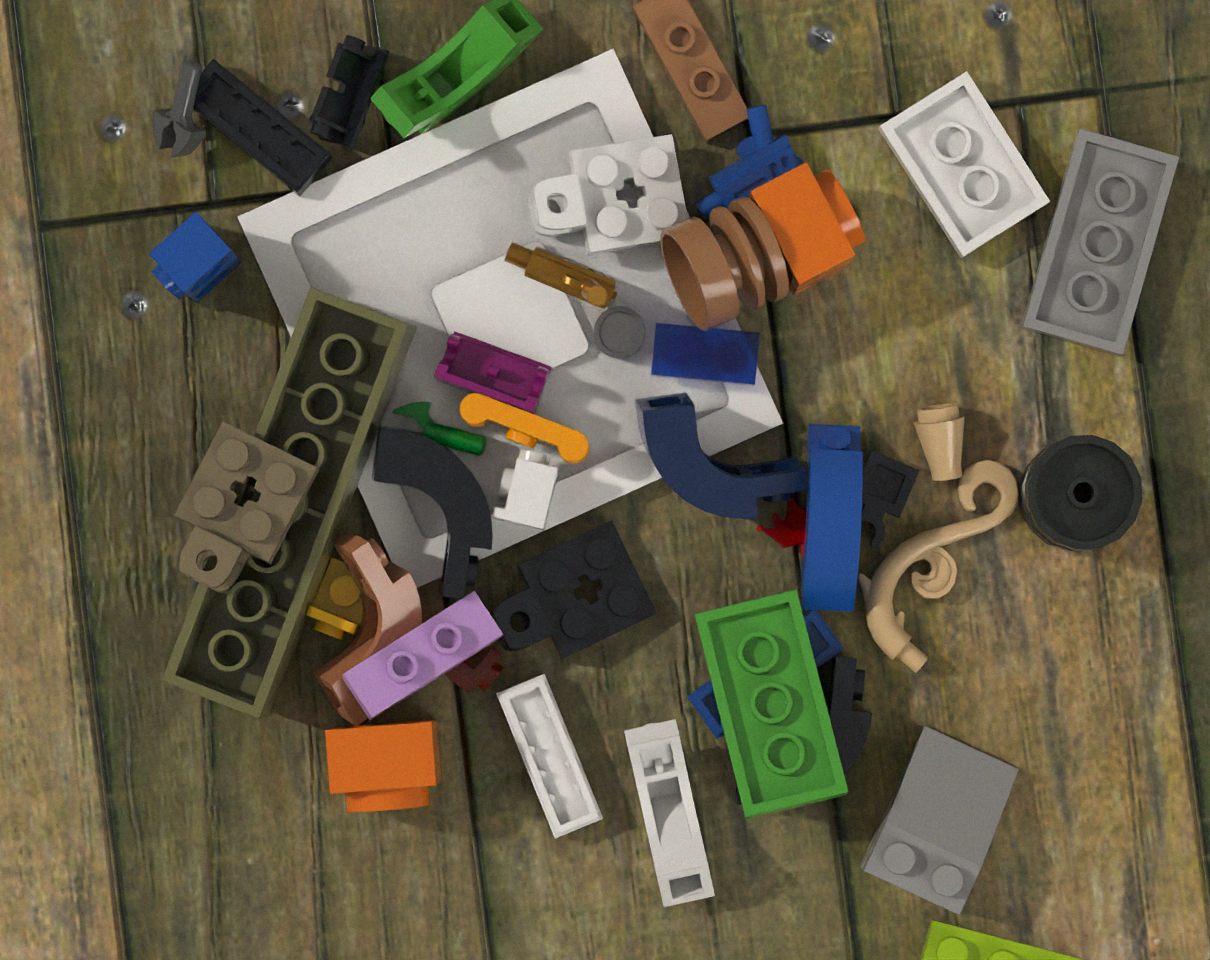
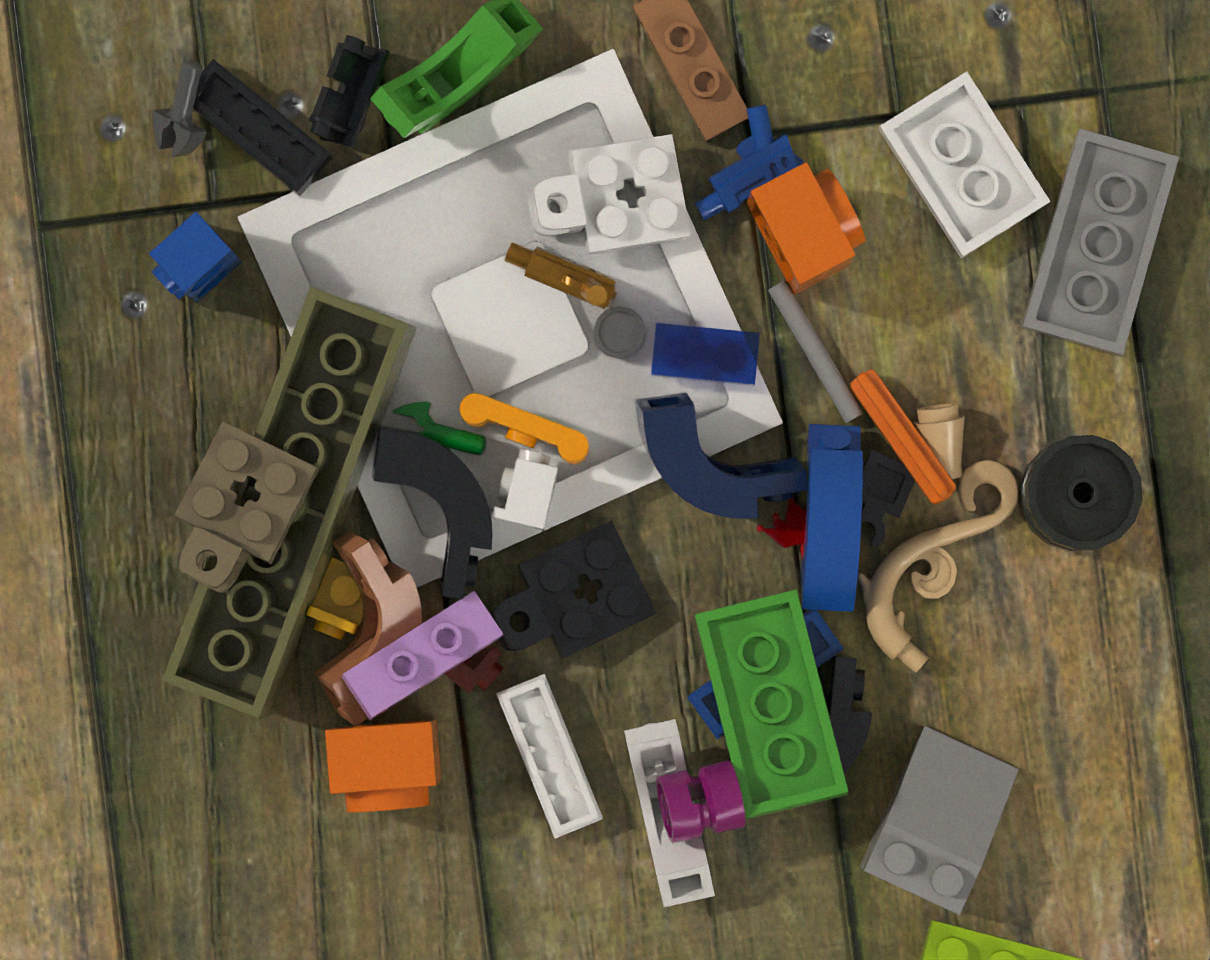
(492, 372): magenta hinge -> none
(719, 798): none -> magenta wheel
(724, 263): medium nougat wheel -> none
(815, 351): none -> light grey bar
(903, 437): none -> orange axle

